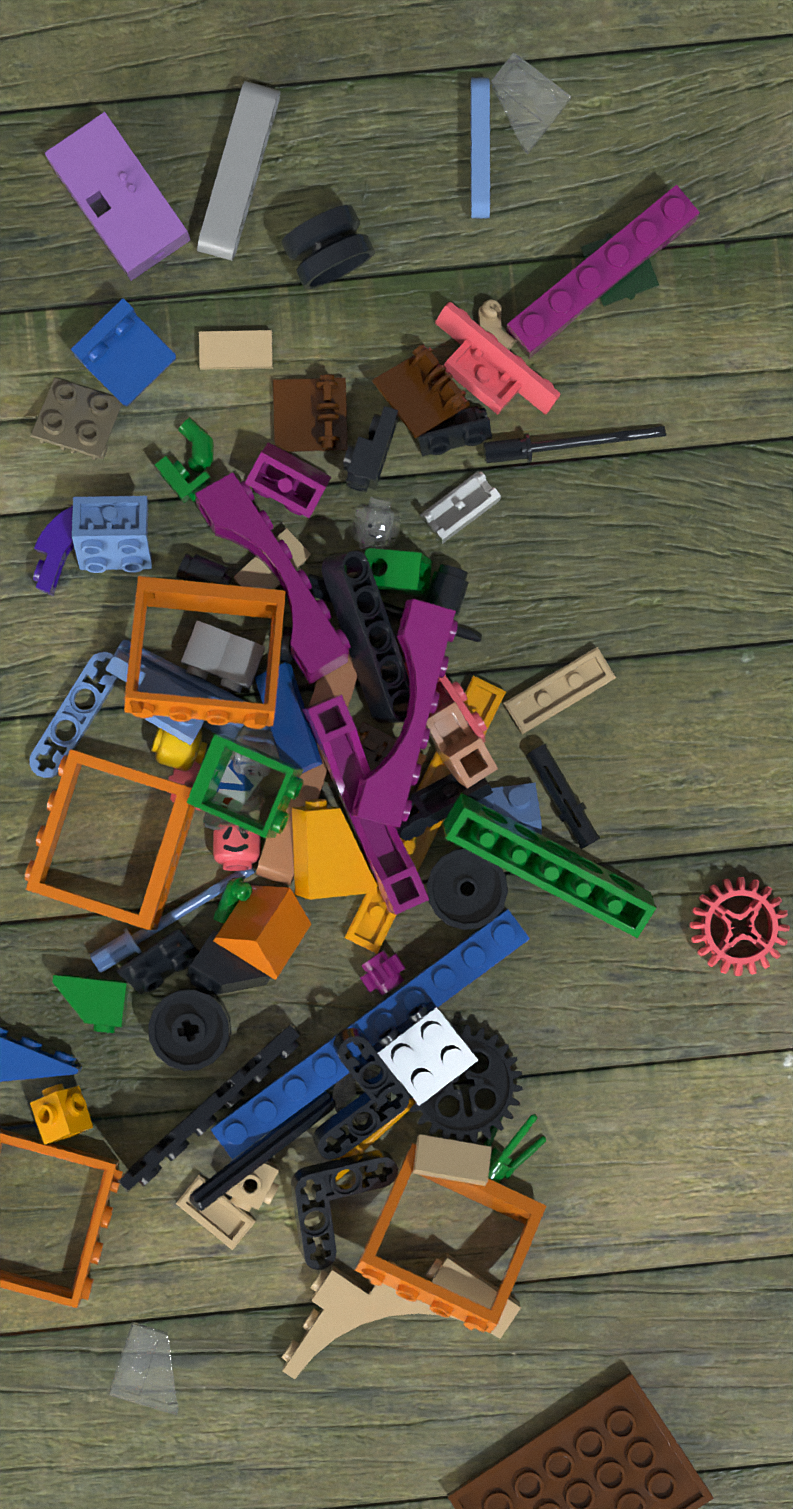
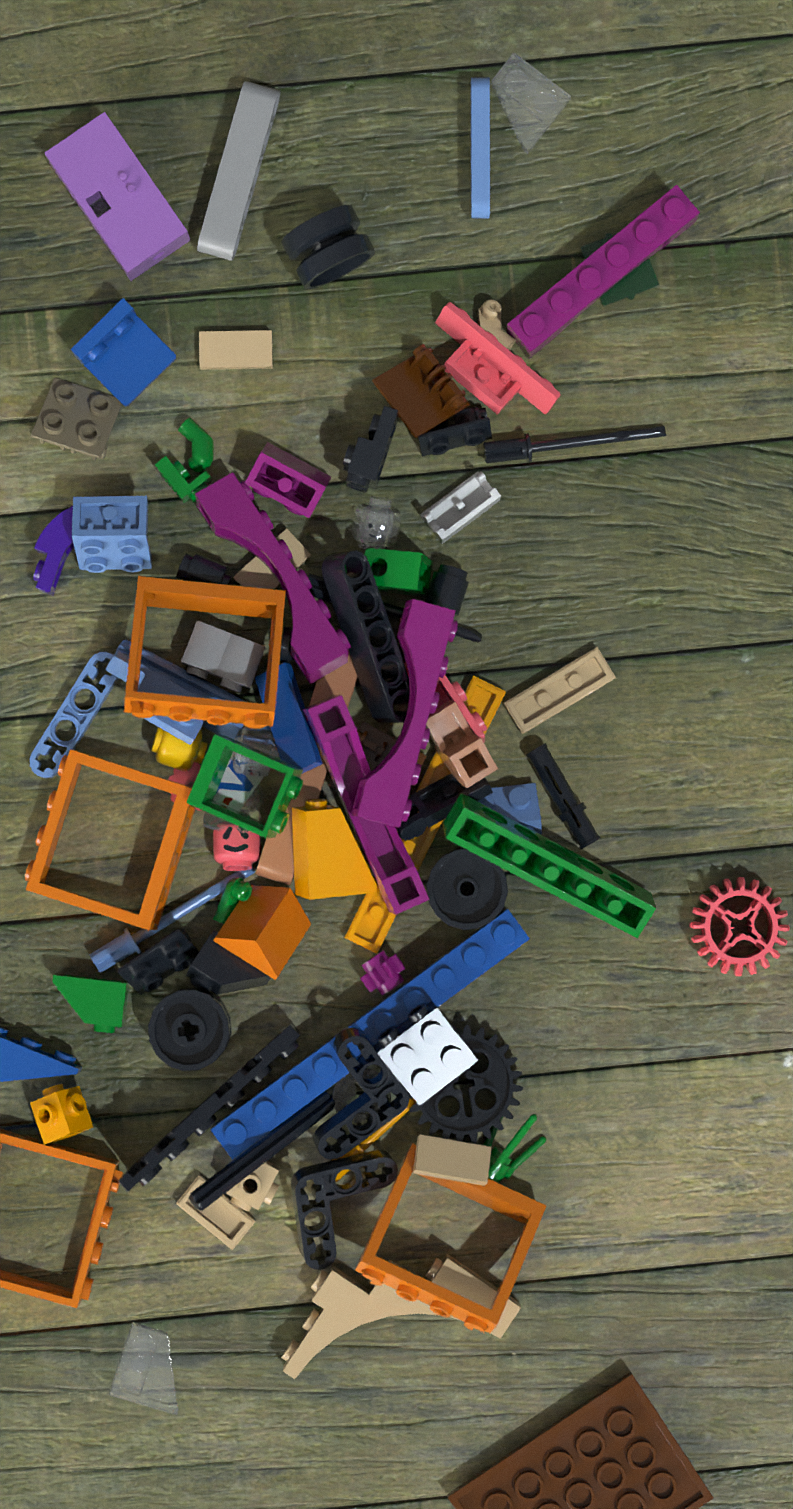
(310, 414): reddish brown hinge -> none

